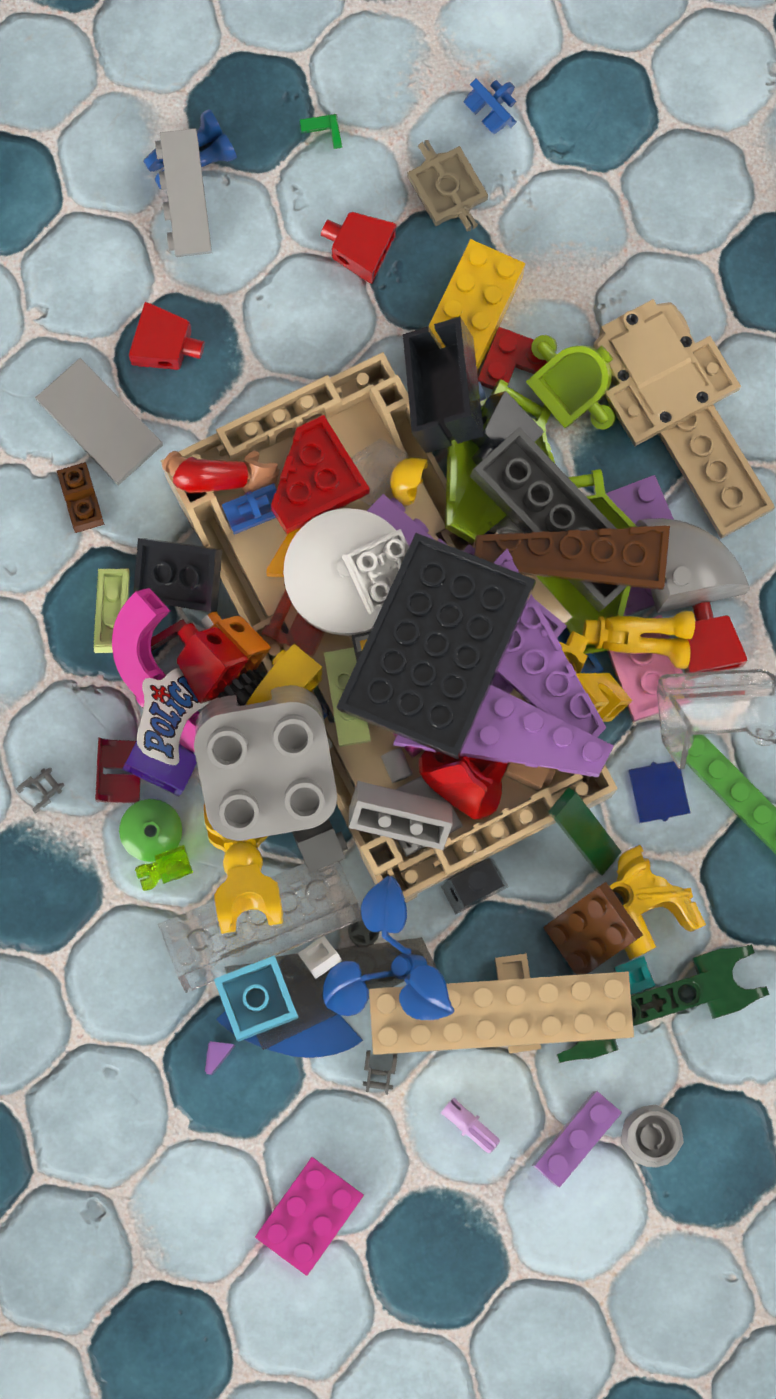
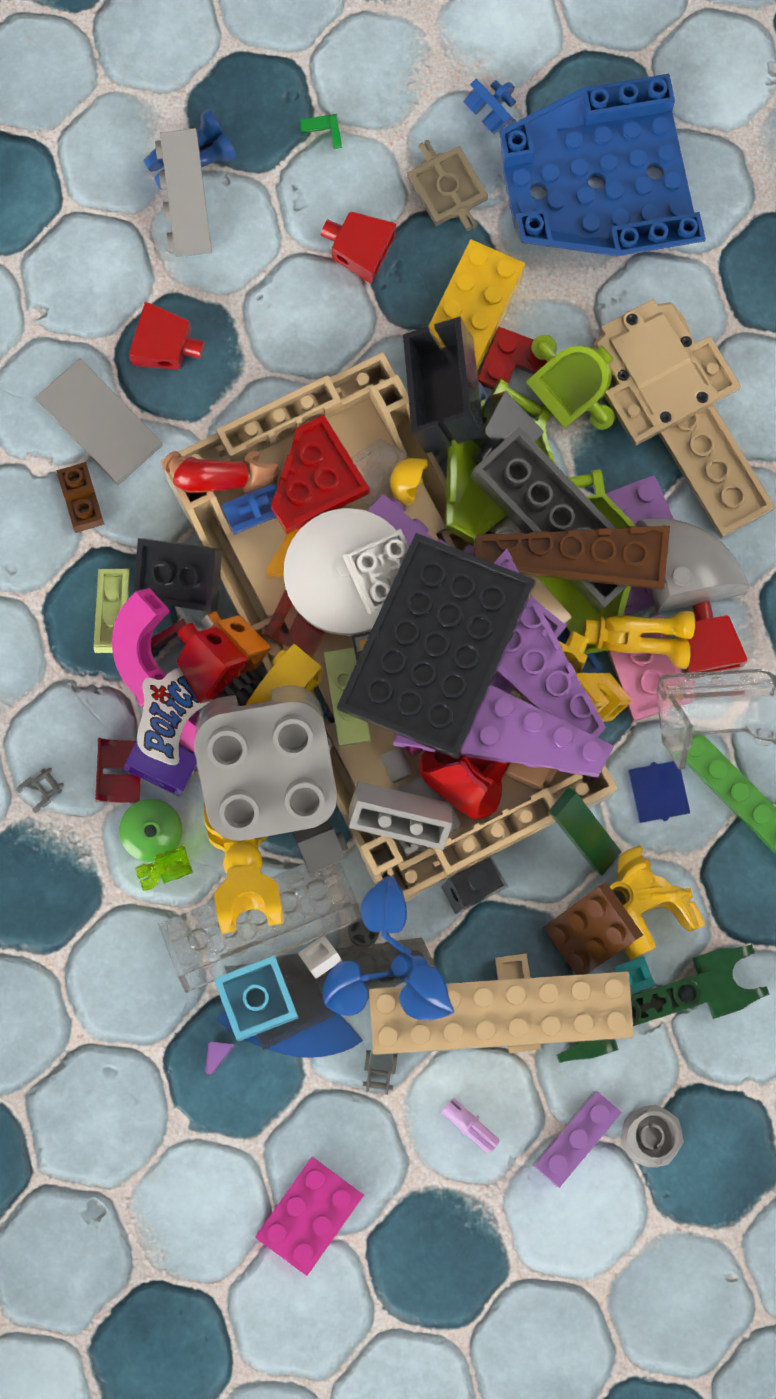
(611, 135): none -> blue wedge

